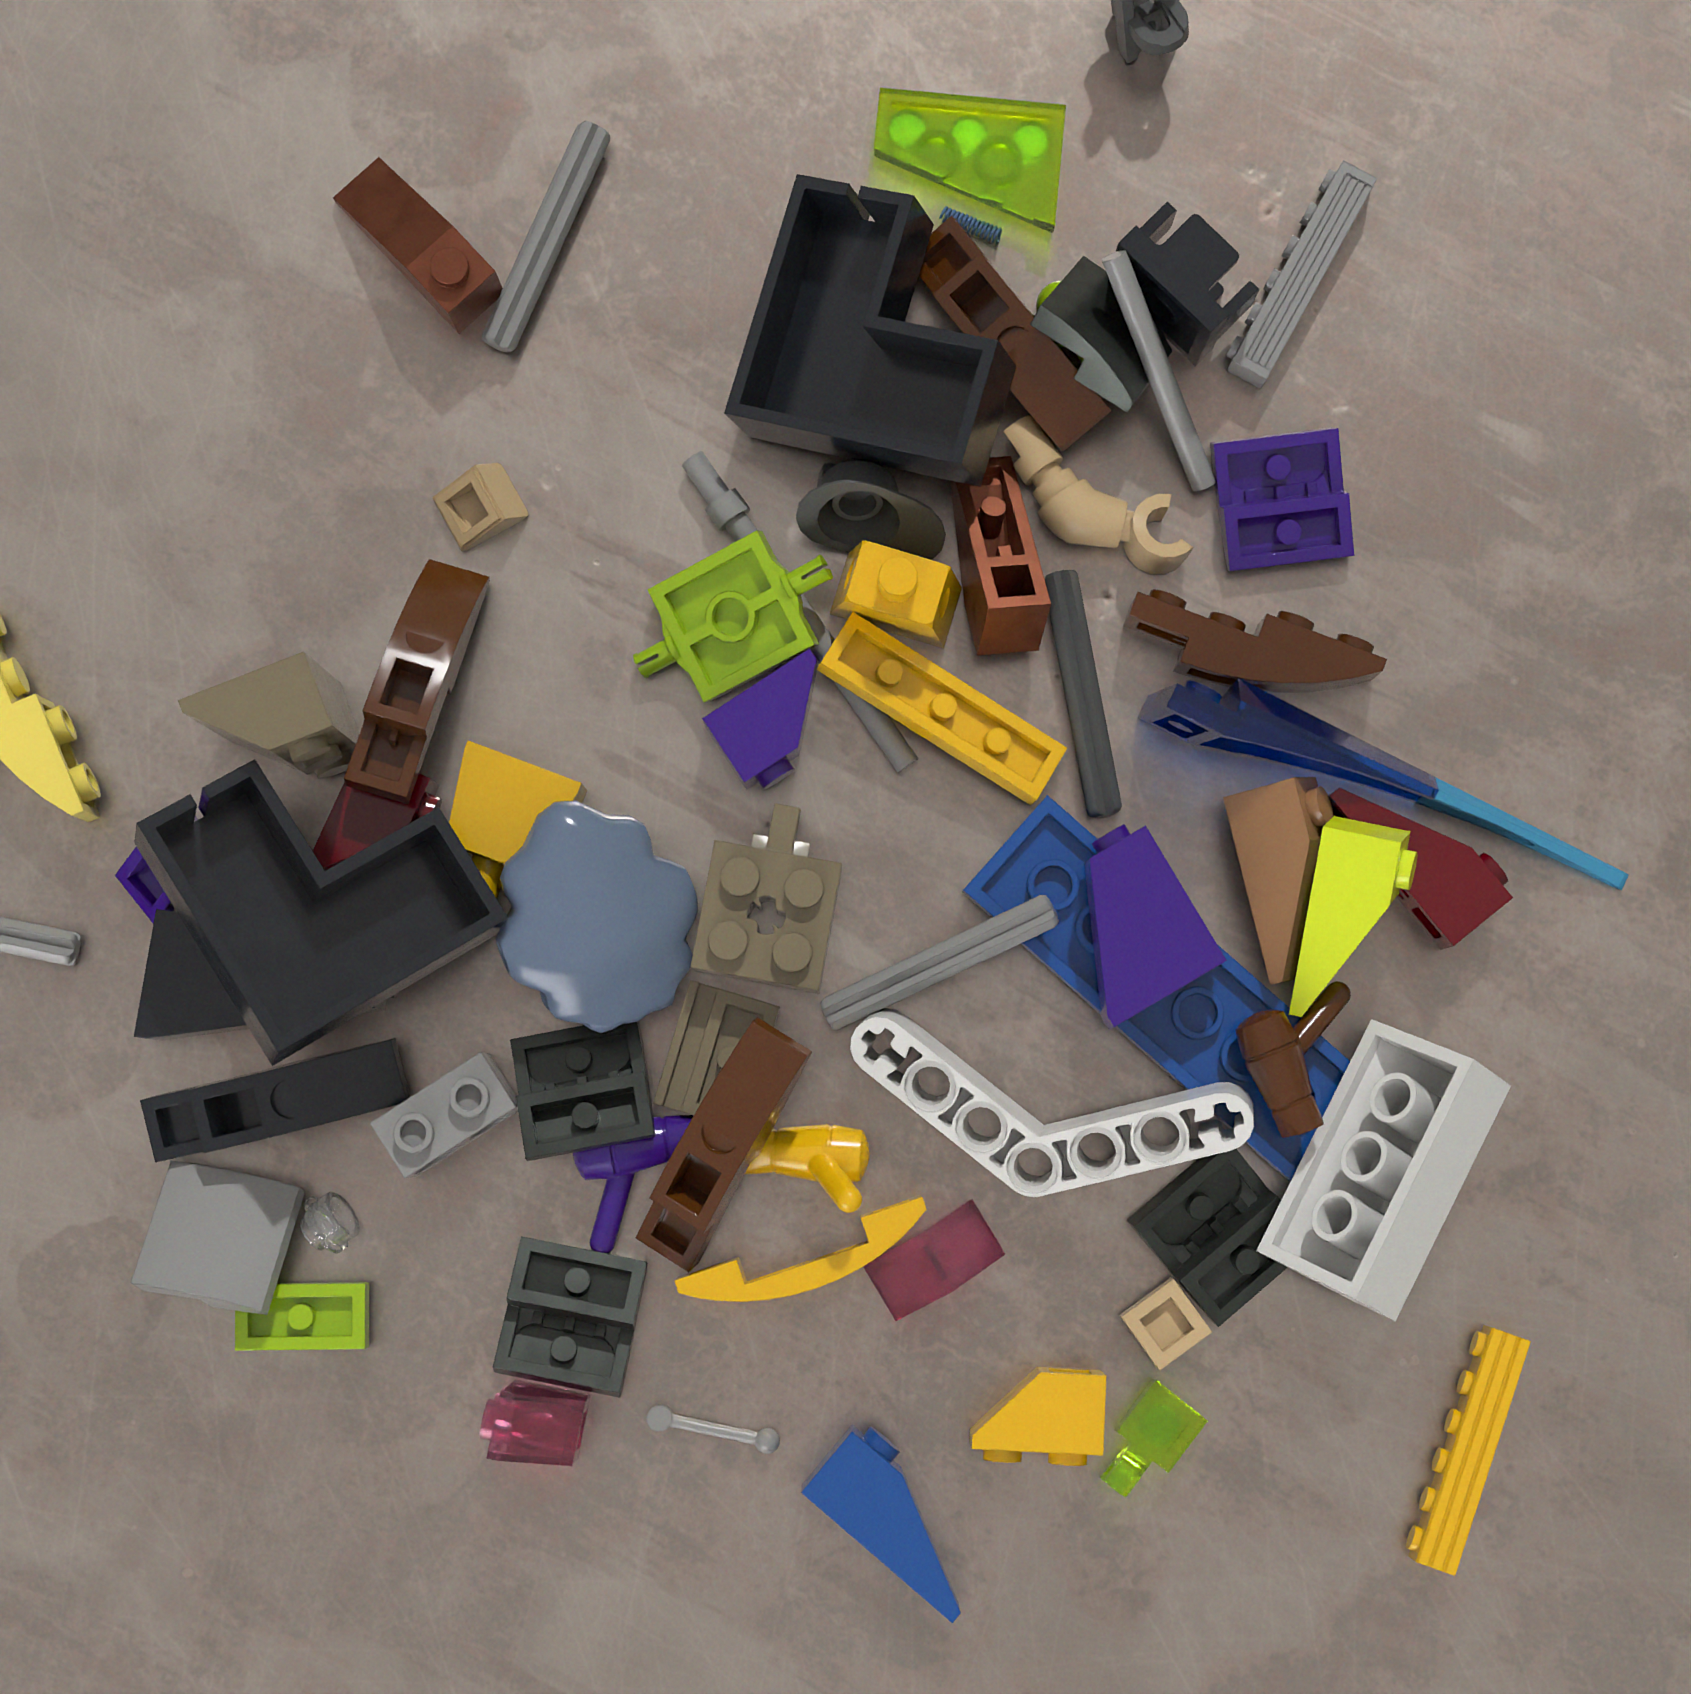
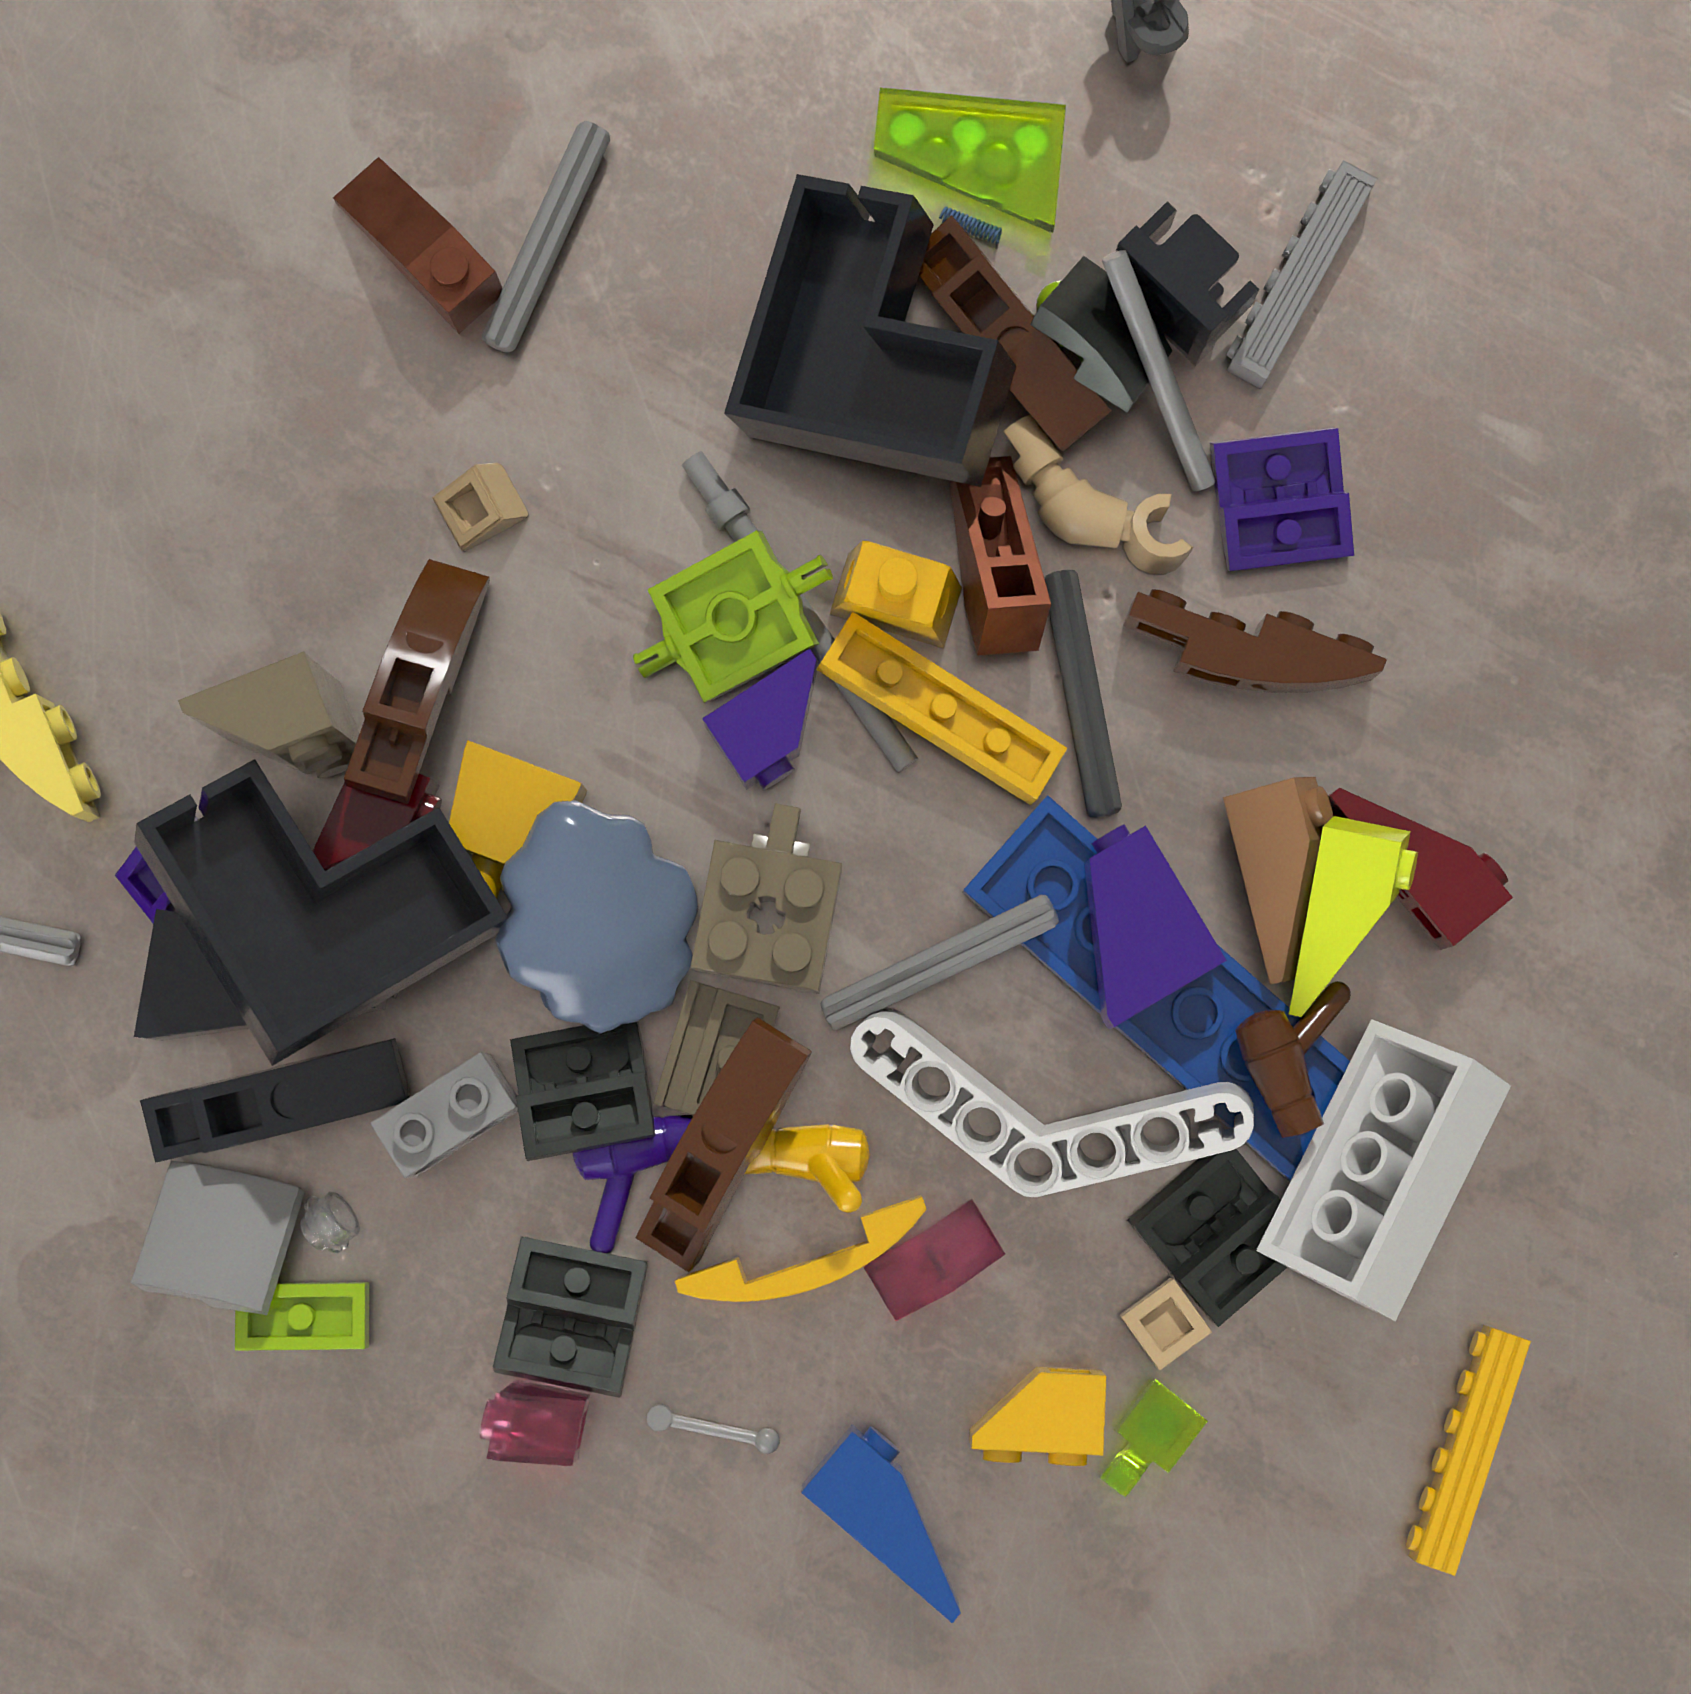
(863, 503): dark grey piece -> none
(1273, 730): clear blue plate -> none

